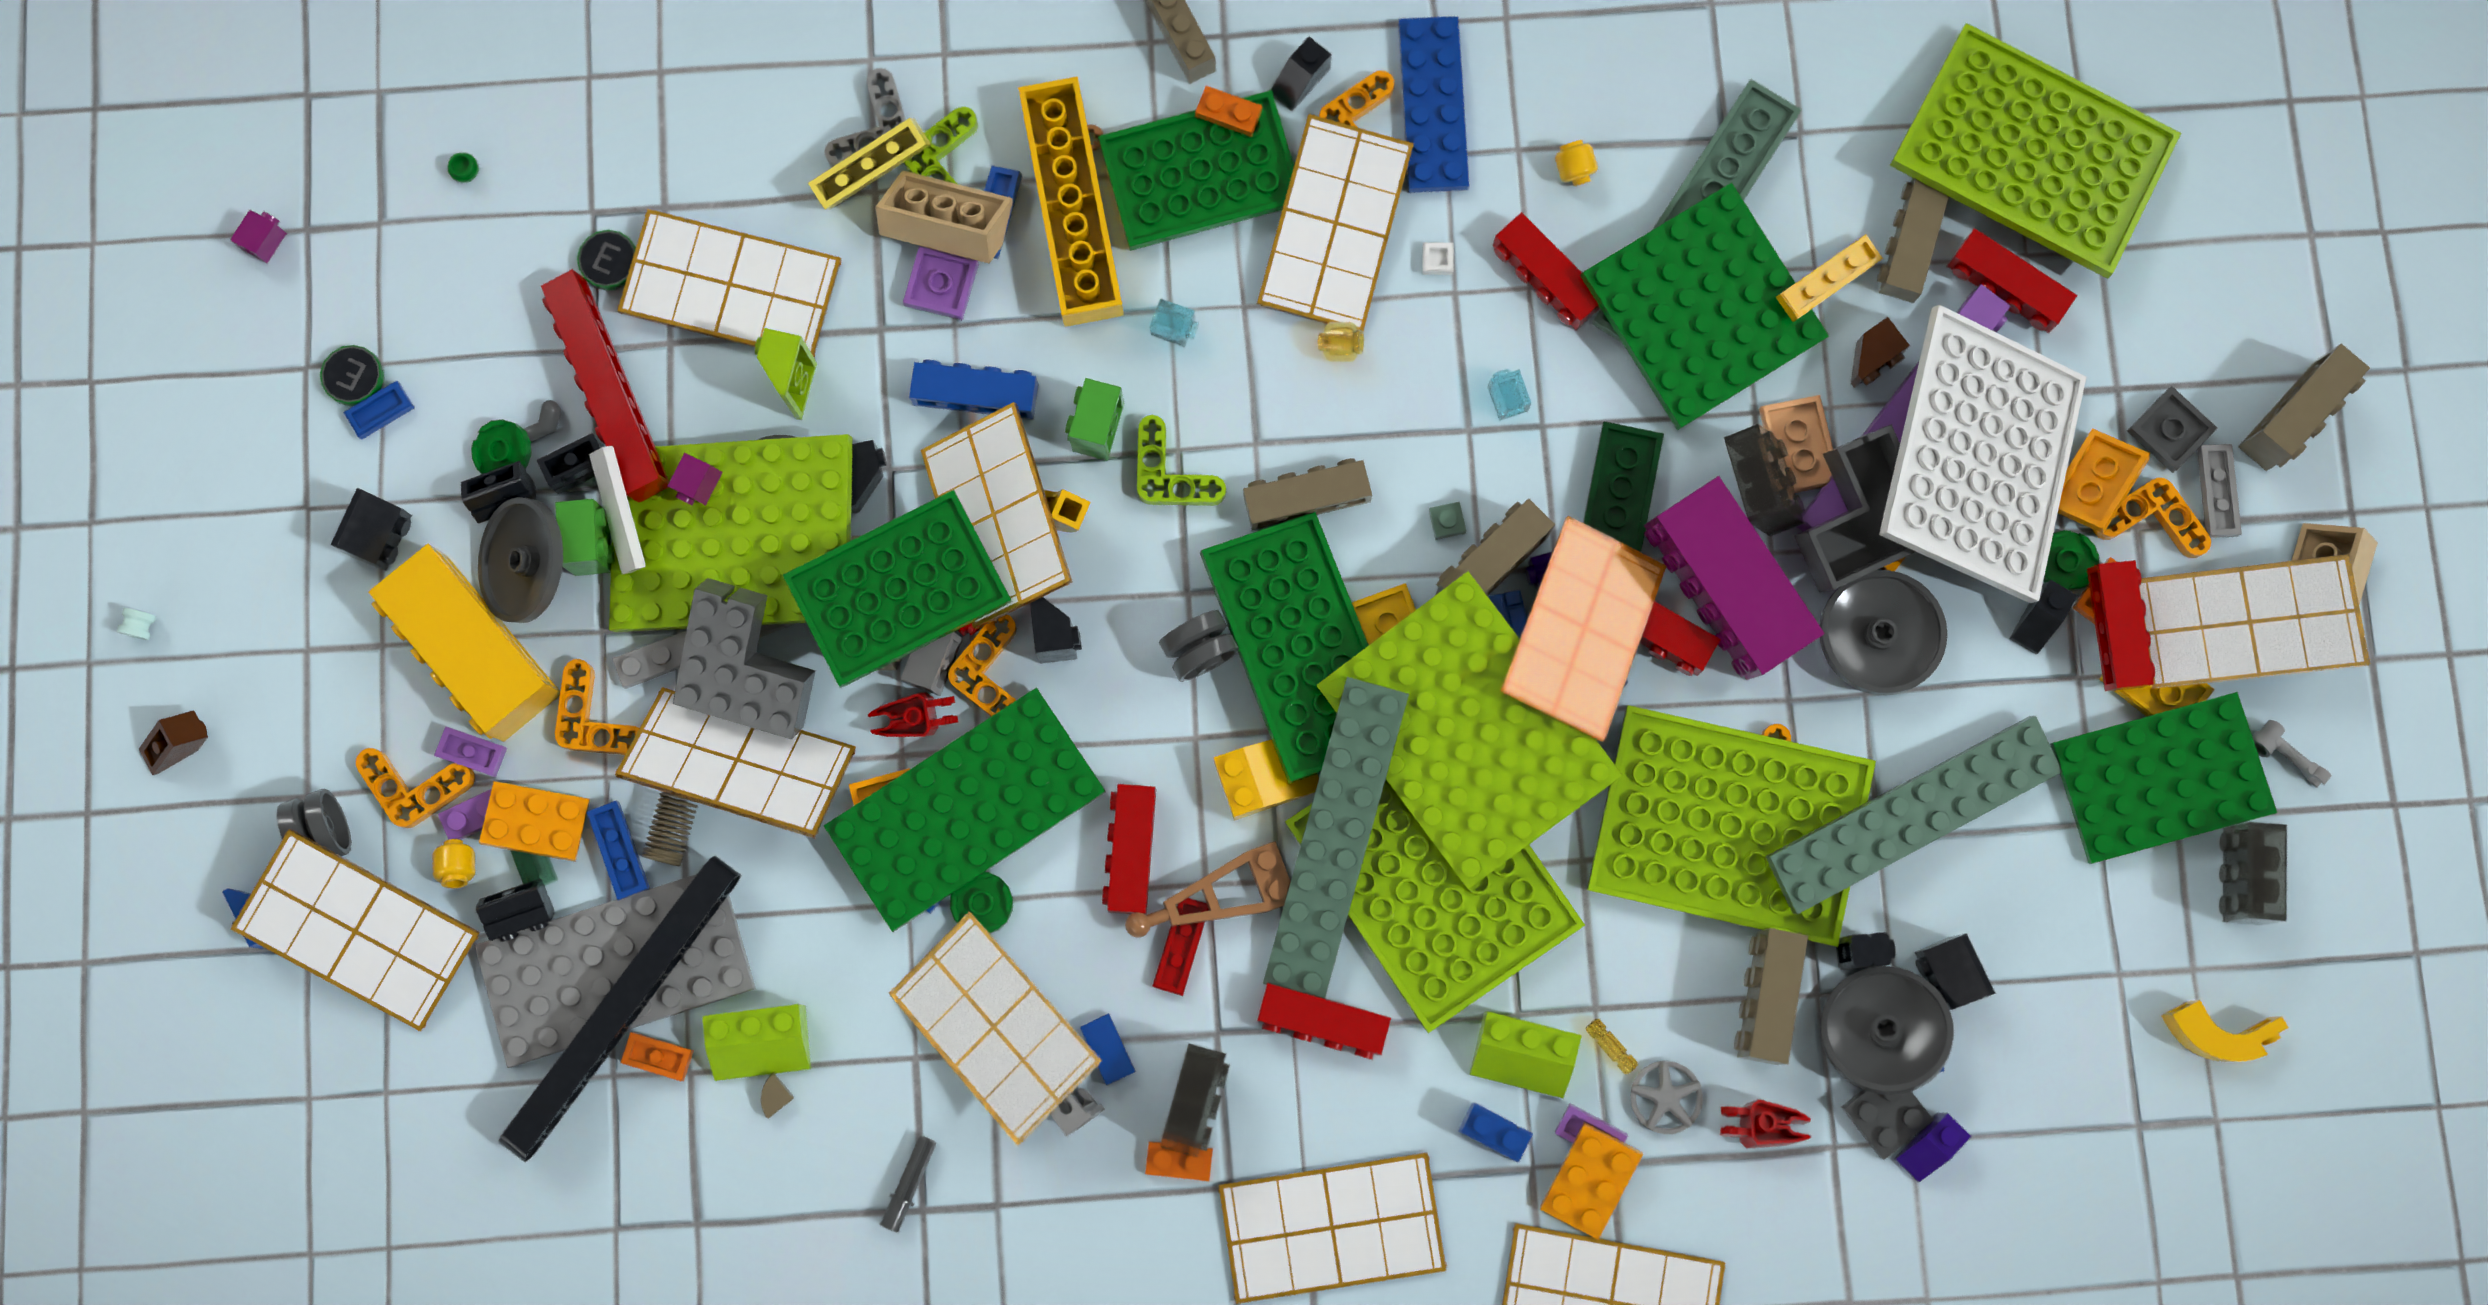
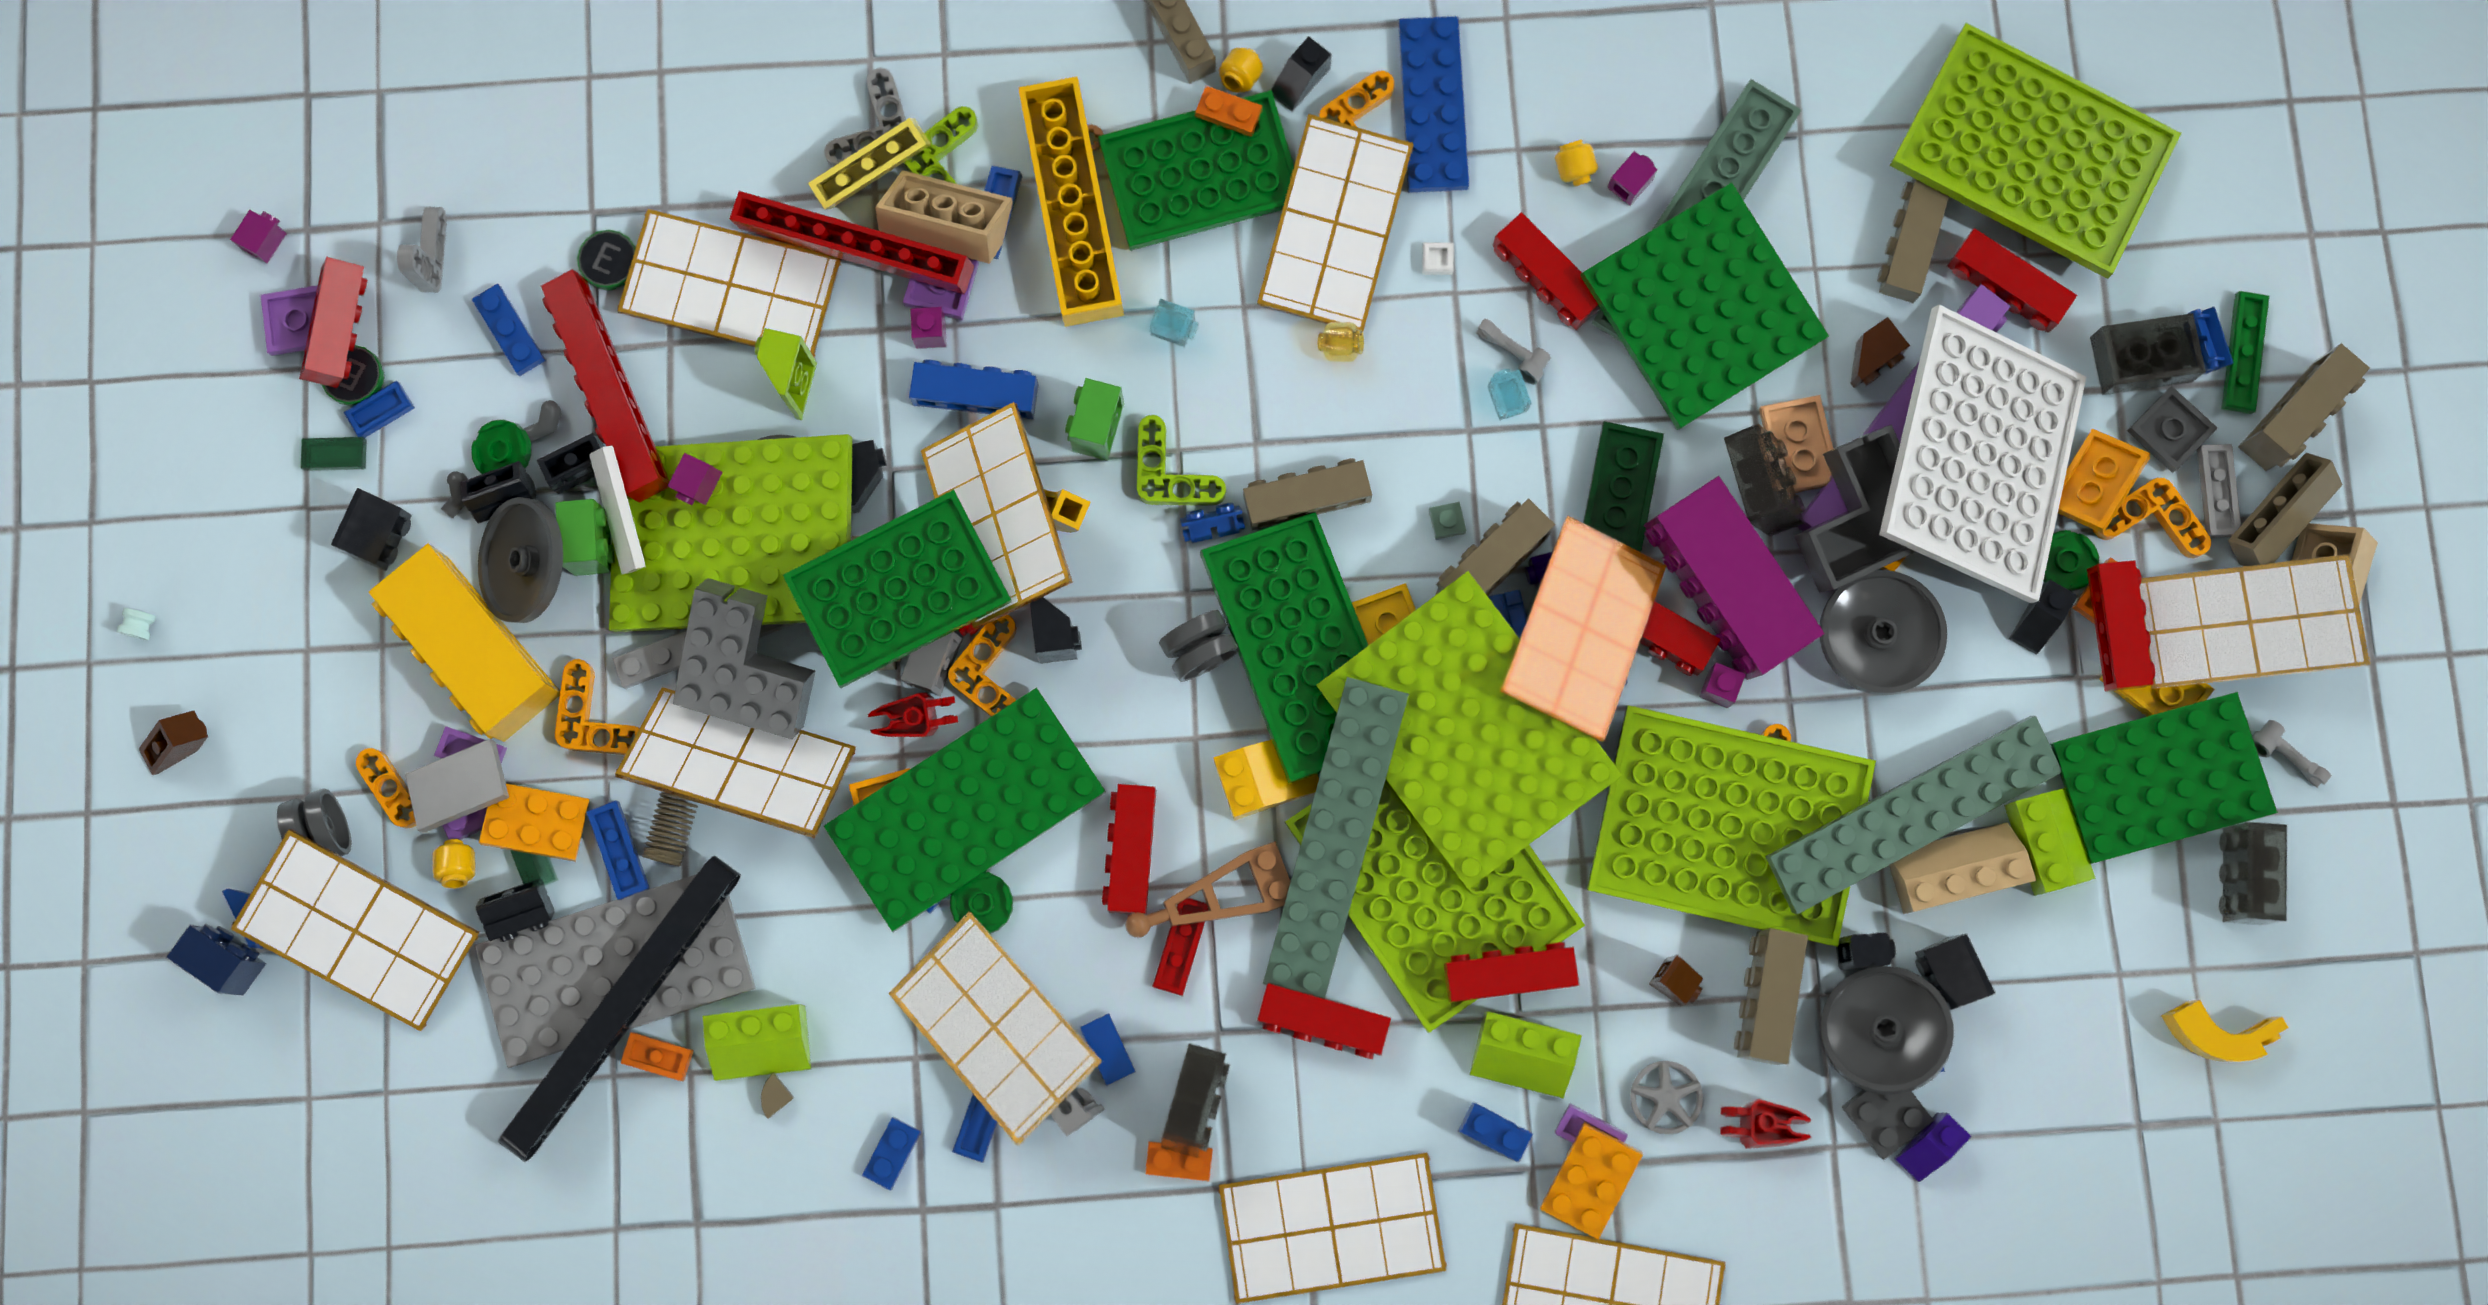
(217, 959): none -> dark blue brick
(287, 319): none -> medium lavender plate
(332, 323): none -> brick
(333, 453): none -> clear green tile
(425, 263): none -> light grey beam
(455, 503): none -> dark grey arm
(456, 786): none -> light grey tile
(463, 167): green plate -> none
(508, 329): none -> blue plate
(852, 242): none -> red brick
(891, 1153): none -> blue plate
(908, 1184): dark grey axle -> none
(928, 327): none -> magenta brick
(975, 1132): none -> blue tile
(1223, 519): none -> blue hinge
(1240, 70): none -> yellow head
(1511, 974): none -> red brick
(1532, 364): none -> light grey brick
(1611, 1046): clear yellow axle -> none
(1632, 177): none -> magenta brick
(1677, 981): none -> reddish brown slope
(1722, 685): none -> magenta brick
(1829, 278): yellow tile -> none
(1961, 868): none -> tan slope
(2051, 839): none -> lime slope
(2147, 354): none -> clear smoke brick
(2211, 340): none -> blue hinge
(2246, 351): none -> green tile
(2285, 511): none -> dark tan brick

